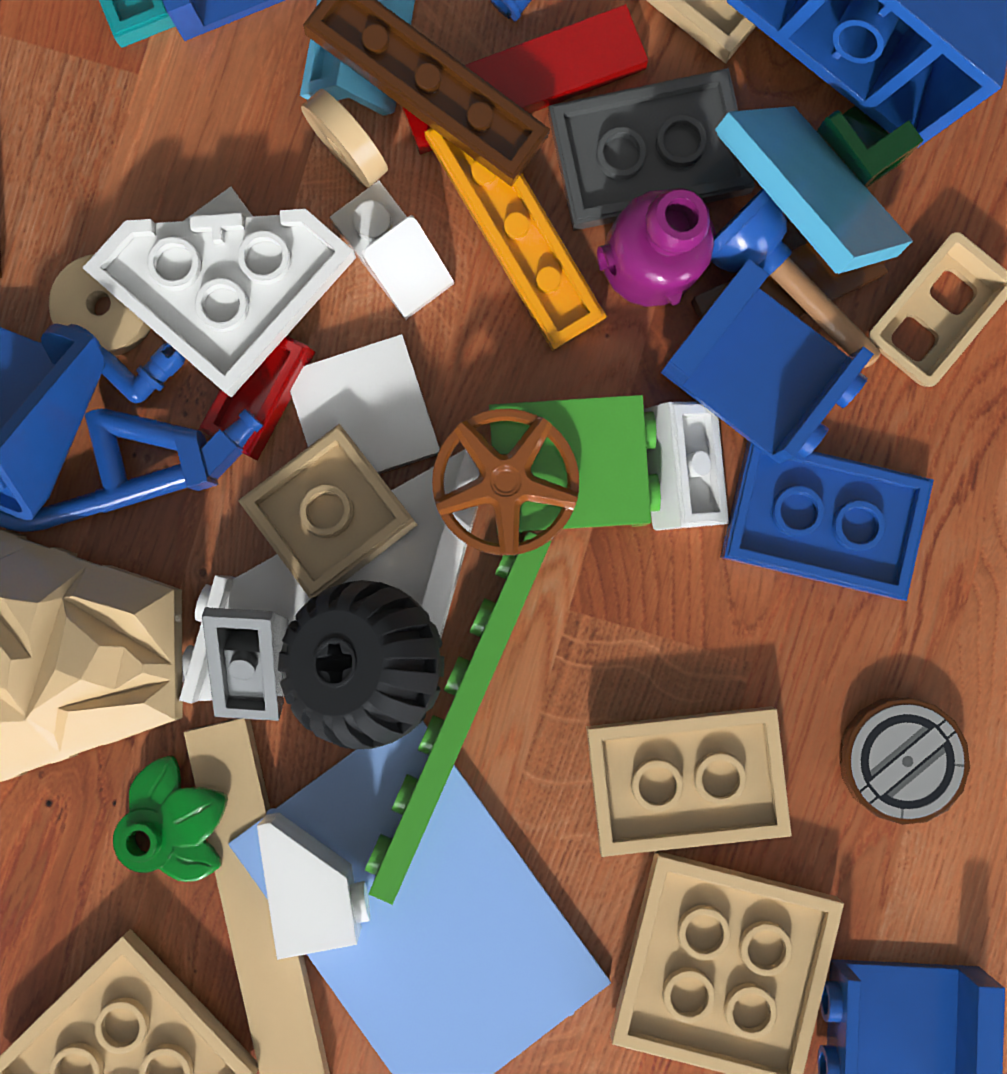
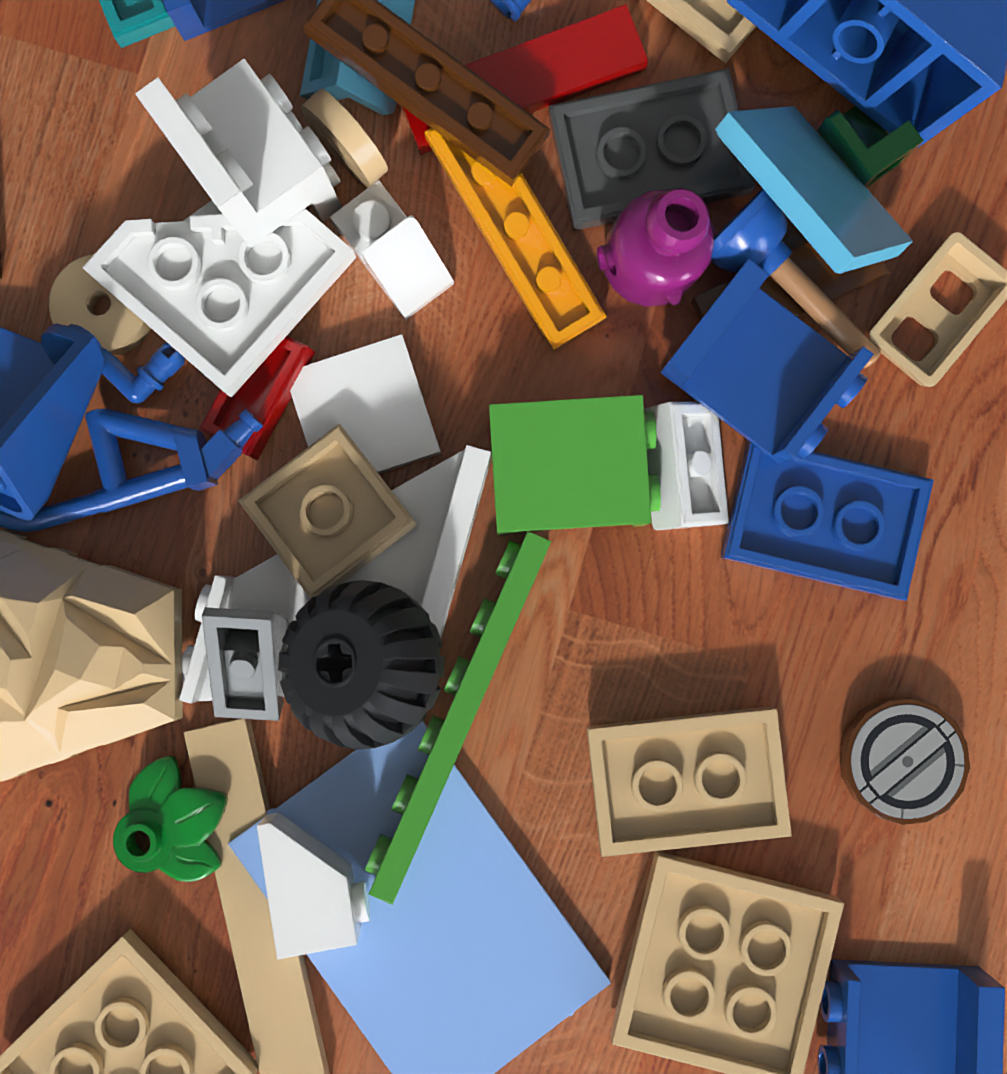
(247, 150): none -> white bracket
(505, 481): dark orange wheel -> none

